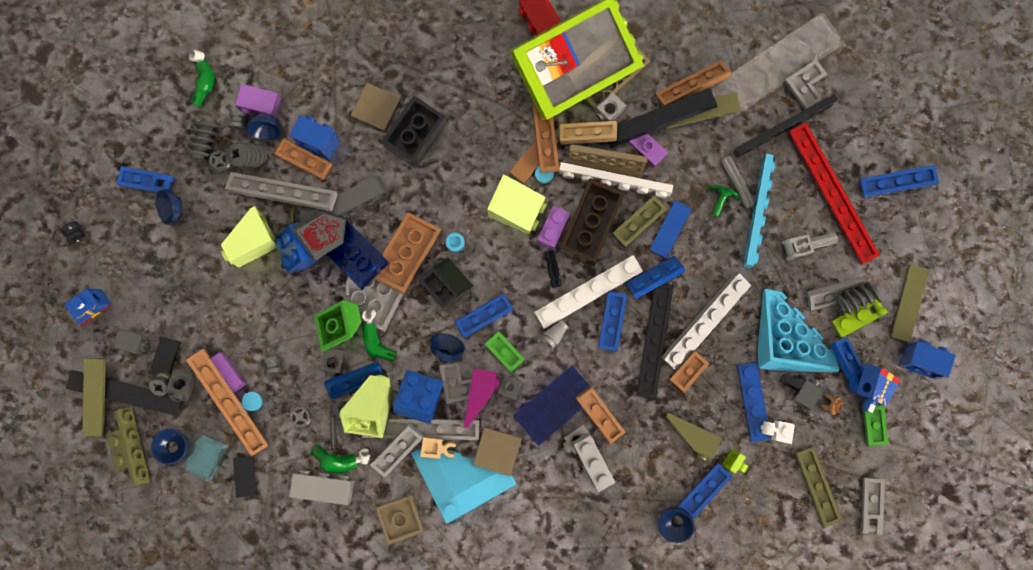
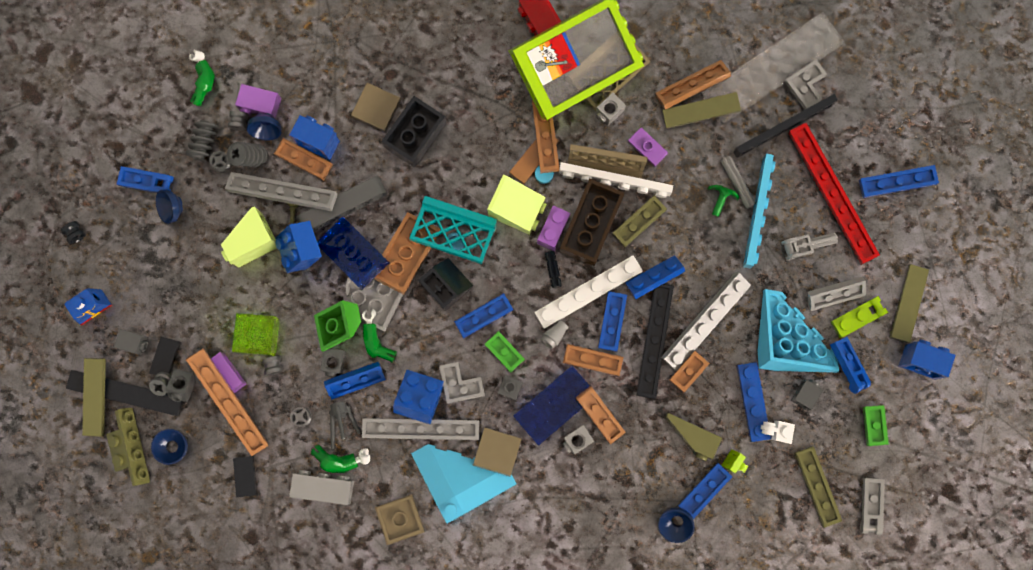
(205, 457): clear light blue brick -> none
(252, 401): medium azure tile -> none
(255, 335): none -> clear neon green brick
(320, 234): dark grey tile -> none
(368, 408): yellowish green slope -> none
(396, 450): light grey plate -> none
(433, 447): tan plate -> none
(446, 347): dark blue piece -> none
(455, 214): none -> teal fence
(480, 392): magenta slope -> none
(588, 132): tan plate -> none
(593, 360): none -> medium nougat tile
(593, 462): light grey plate -> none
(664, 117): black tile -> none
(670, 229): blue tile -> none
(791, 382): black tile -> none
(835, 405): medium nougat plate -> none
(858, 298): dark grey piece -> none
(876, 387): blue torso -> none

